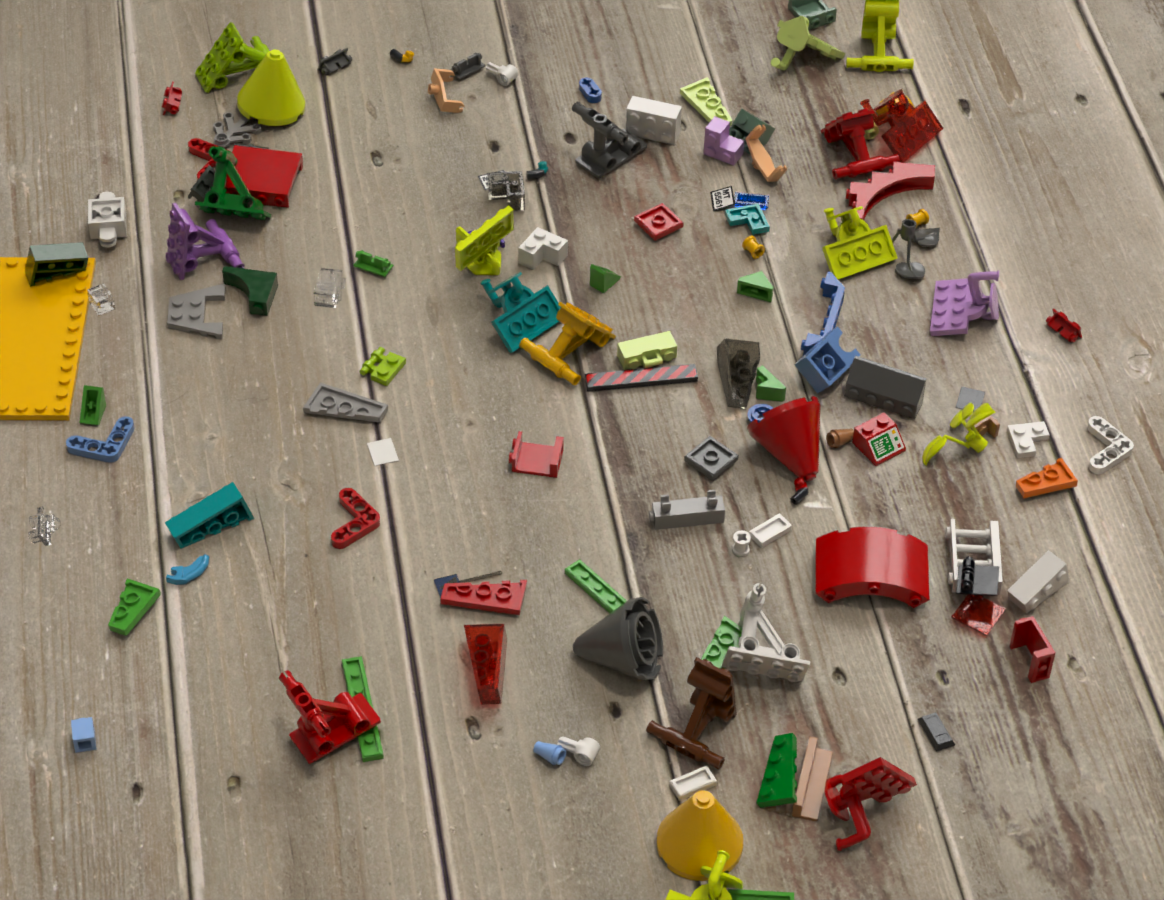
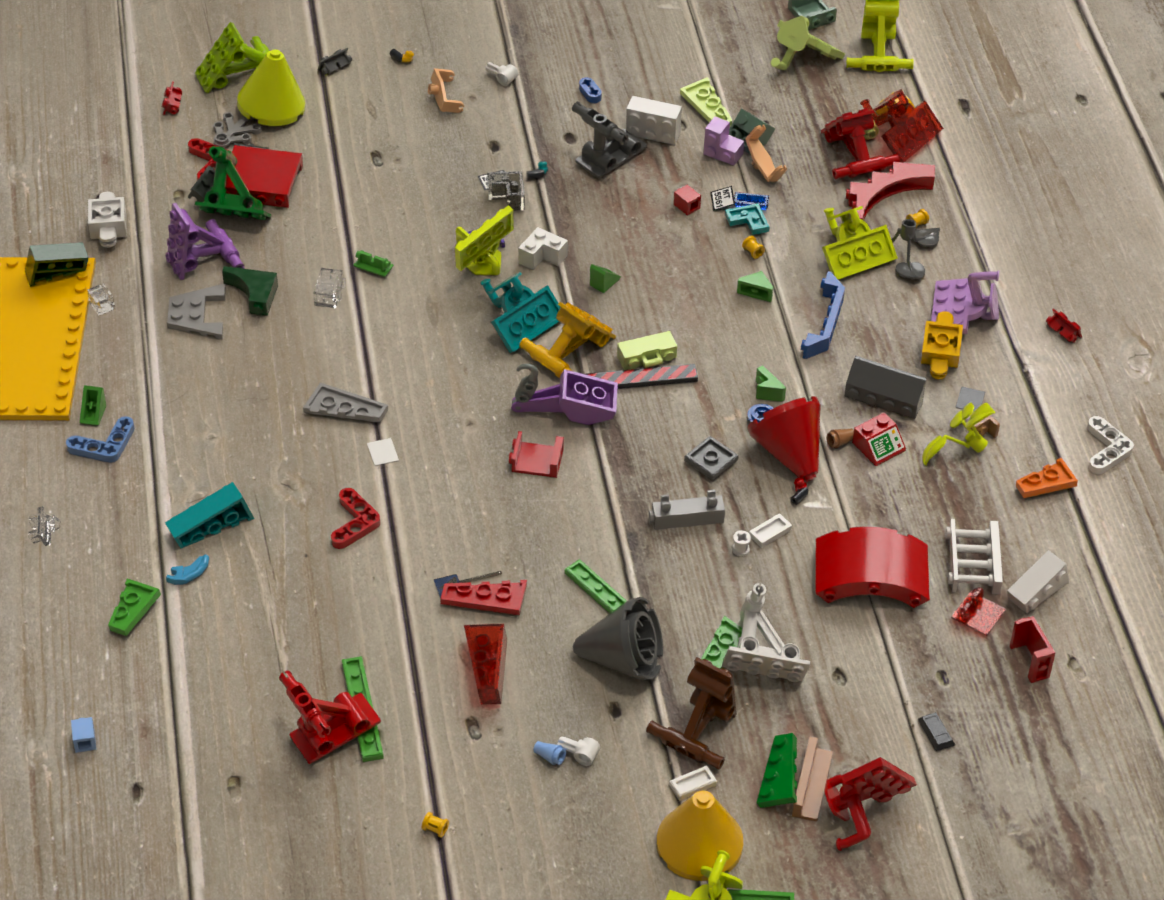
(386, 370): lime plate -> none
(435, 824): none -> yellow bush
(466, 67): dark grey hinge -> none
(578, 395): none -> medium lavender slope
(658, 221): red plate -> none
(687, 200): none -> red brick
(737, 368): clear smoke wedge -> none
(825, 361): medium blue brick -> none
(941, 344): none -> yellow brick
(977, 579): hinge -> none
(1024, 435): white plate -> none

